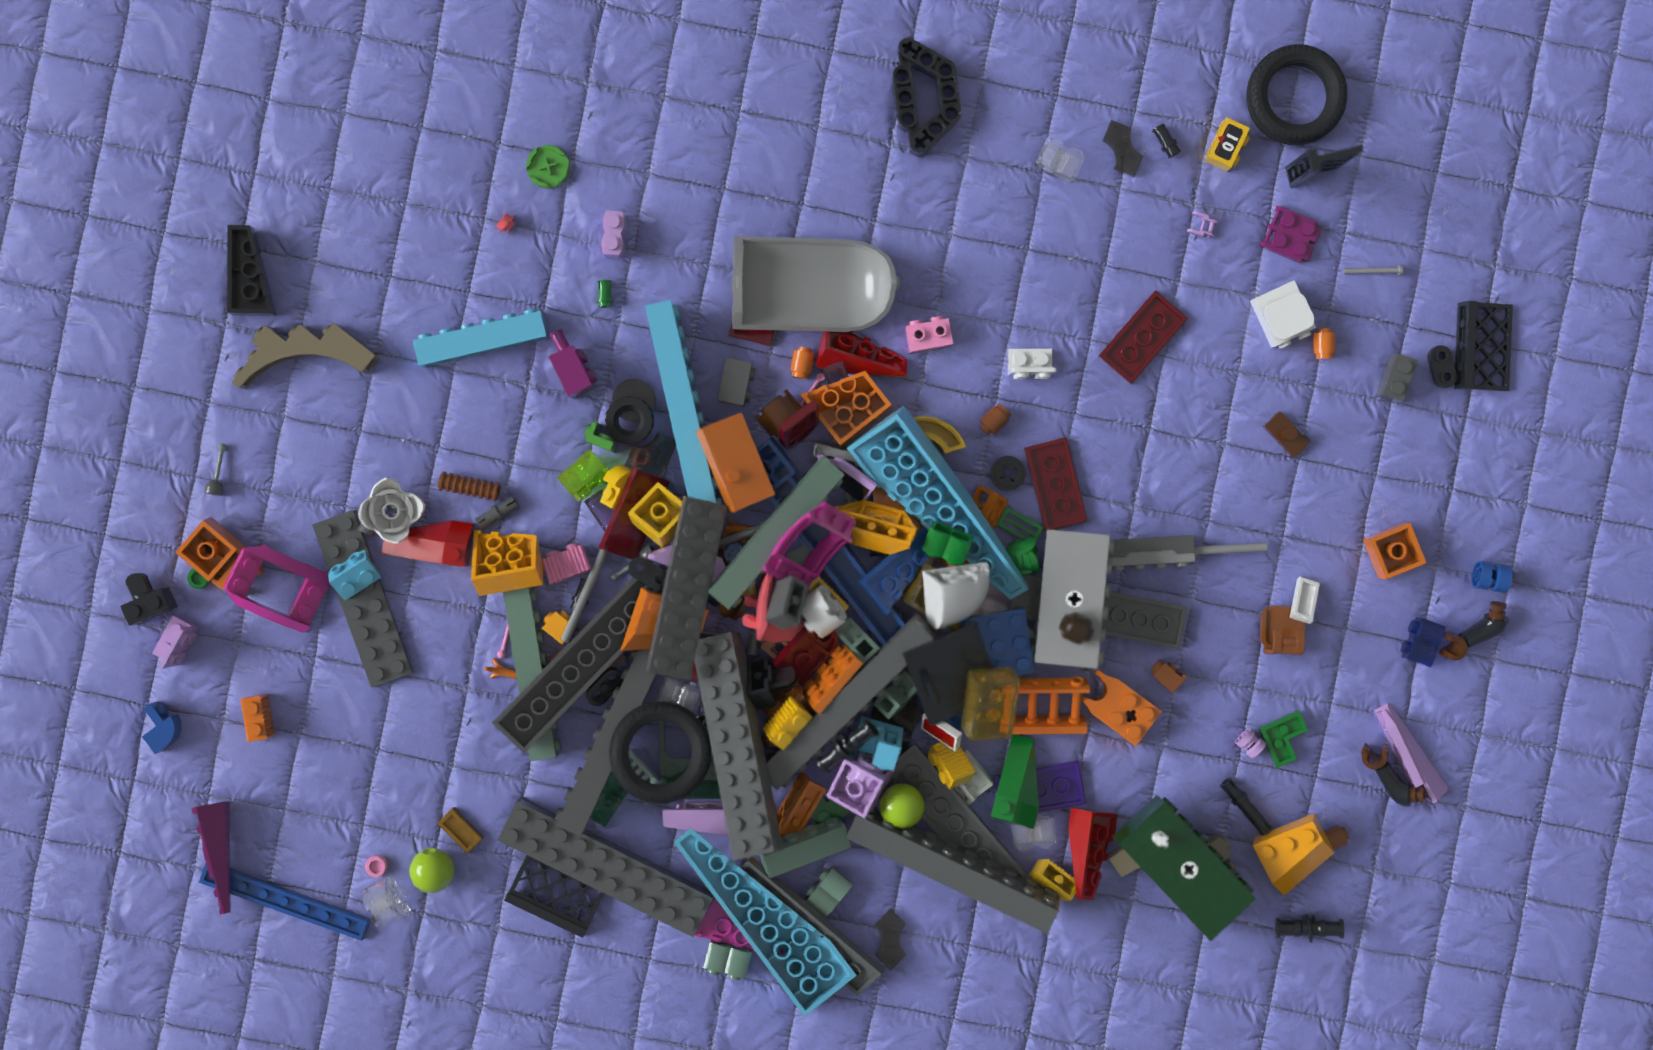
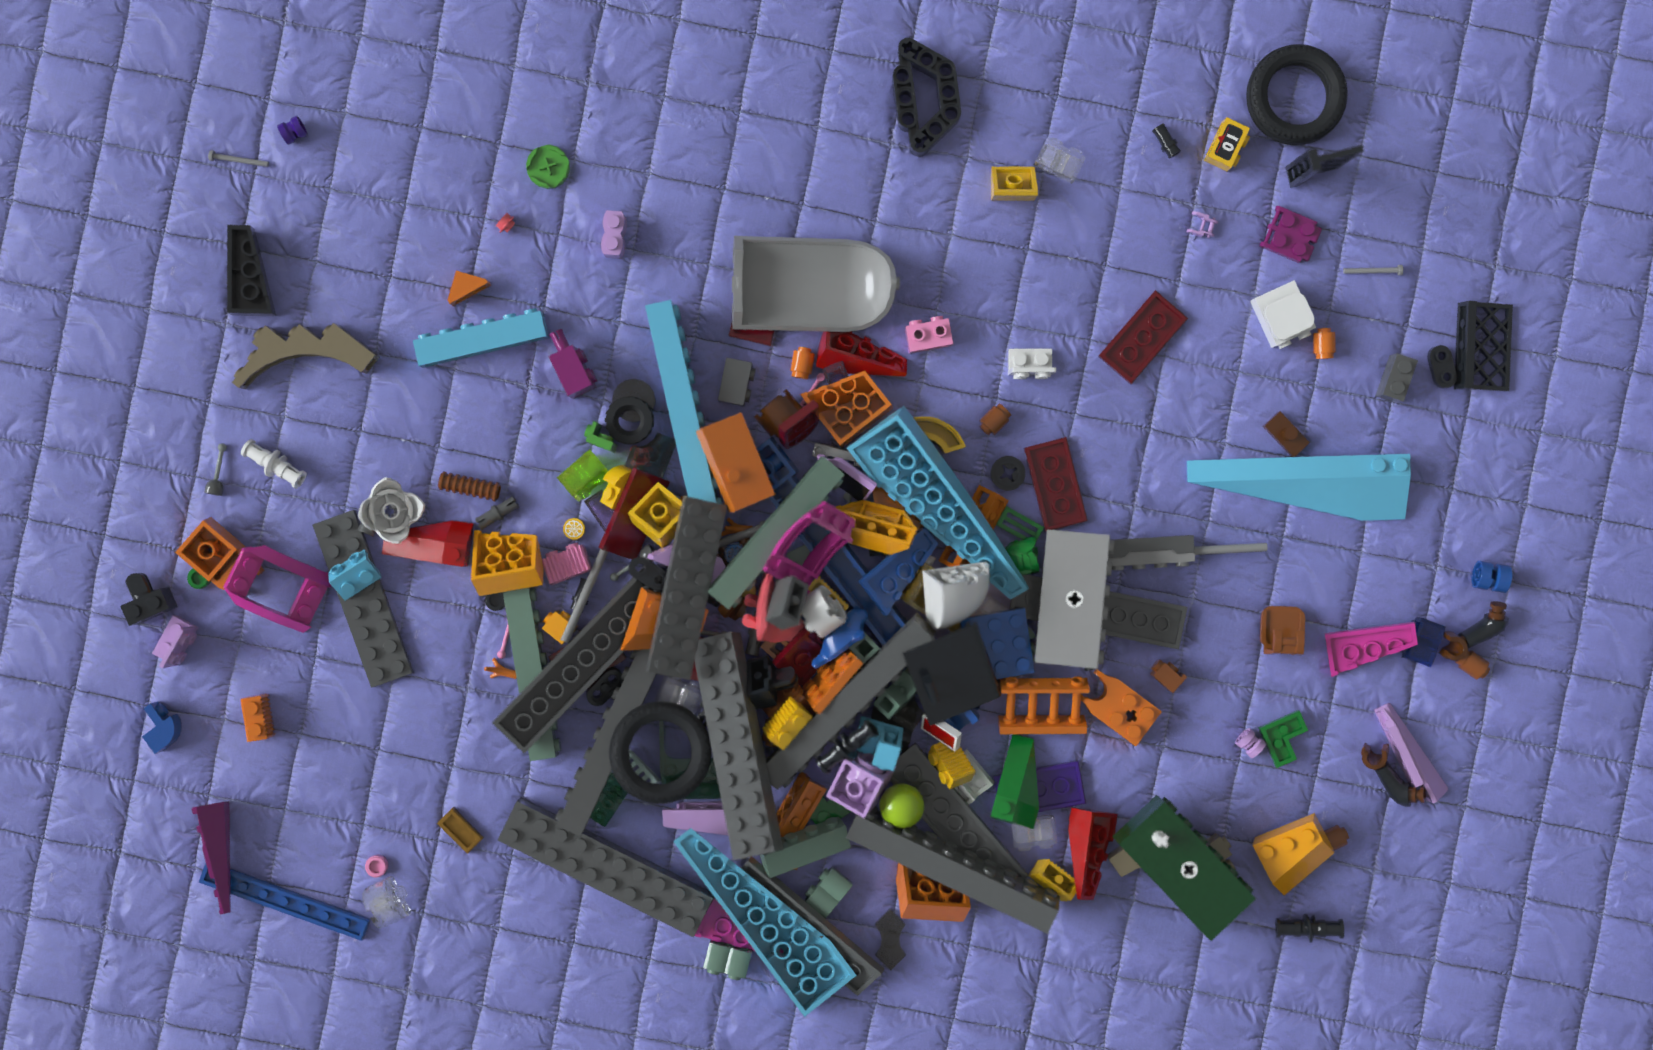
(212, 156): none -> light grey piece
(273, 464): none -> white piece
(292, 130): none -> dark purple wheel
(432, 870): lime piece -> none
(465, 286): none -> orange slope
(495, 601): none -> black tile
(546, 912): black fence -> none
(574, 528): none -> yellow tile
(604, 294): green pin -> none
(842, 637): none -> blue animal
(928, 899): none -> orange wedge
(947, 543): green brick -> none
(990, 704): clear yellow piece -> none
(1013, 184): none -> yellow slope
(1076, 628): dark brown head -> none
(1126, 157): clear smoke tile -> none
(1240, 799): black pin -> none
(1304, 600): white tile -> none
(1338, 485): none -> medium azure wedge
(1364, 645): none -> dark pink wing
(1394, 550): orange brick -> none
(1474, 665): none -> dark orange brick

